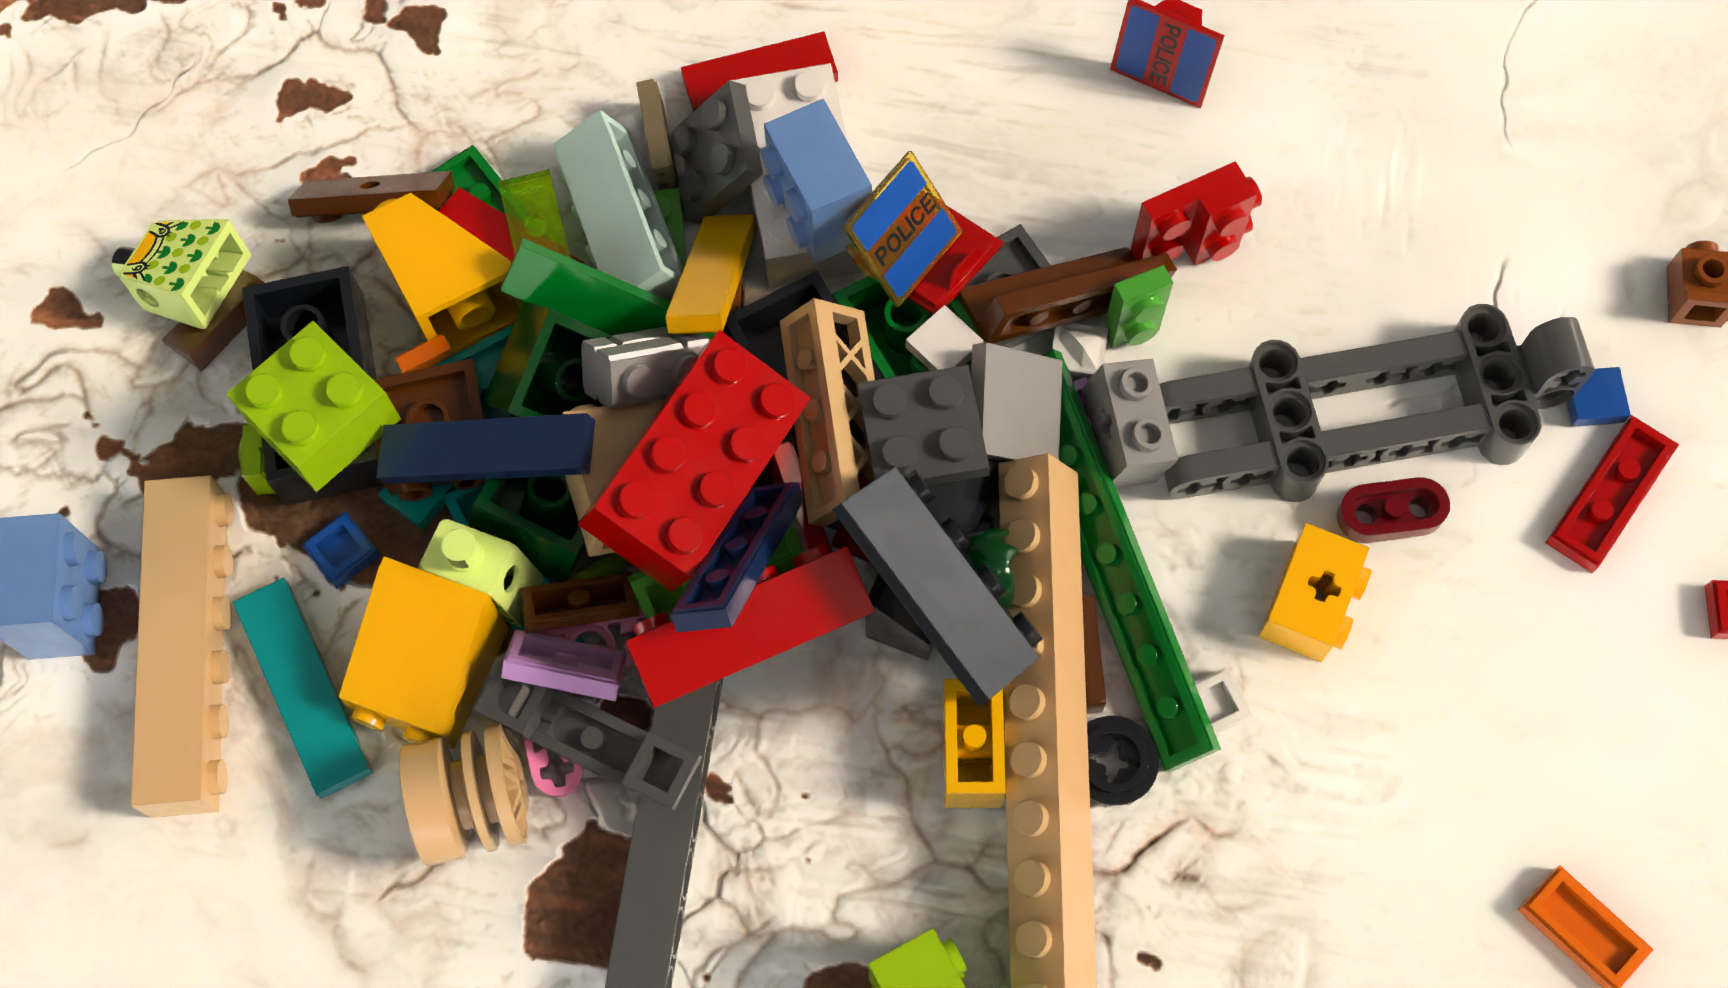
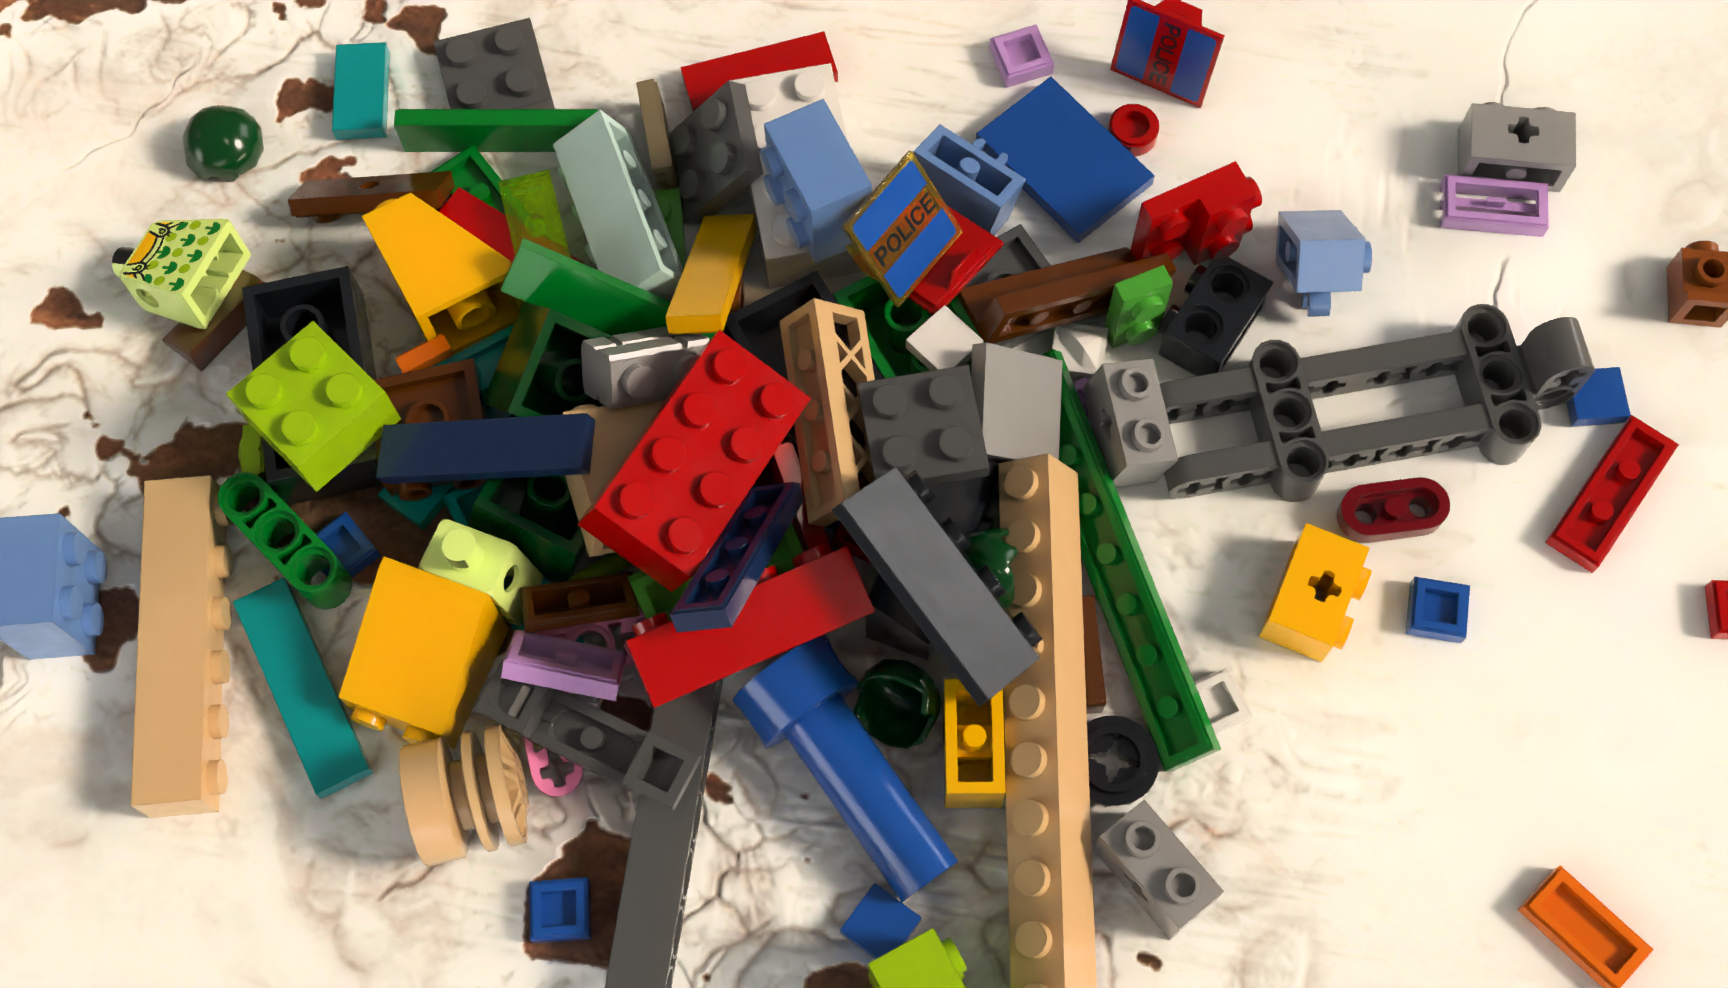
(222, 142): none -> dark green hair
(272, 521): none -> green beam
(361, 91): none -> teal tile
(485, 129): none -> green tile
(494, 68): none -> dark grey plate
(560, 910): none -> blue tile
(804, 703): none -> blue piece
(880, 923): none -> blue tile
(897, 703): none -> dark green hair
(970, 178): none -> medium blue brick
(1021, 56): none -> lavender tile
(1067, 159): none -> blue tile
(1135, 128): none -> red tile
(1157, 869): none -> light grey brick
(1220, 320): none -> black brick
(1321, 256): none -> medium blue brick
(1438, 609): none -> blue tile
(1494, 213): none -> lavender tile
(1518, 144): none -> light grey brick

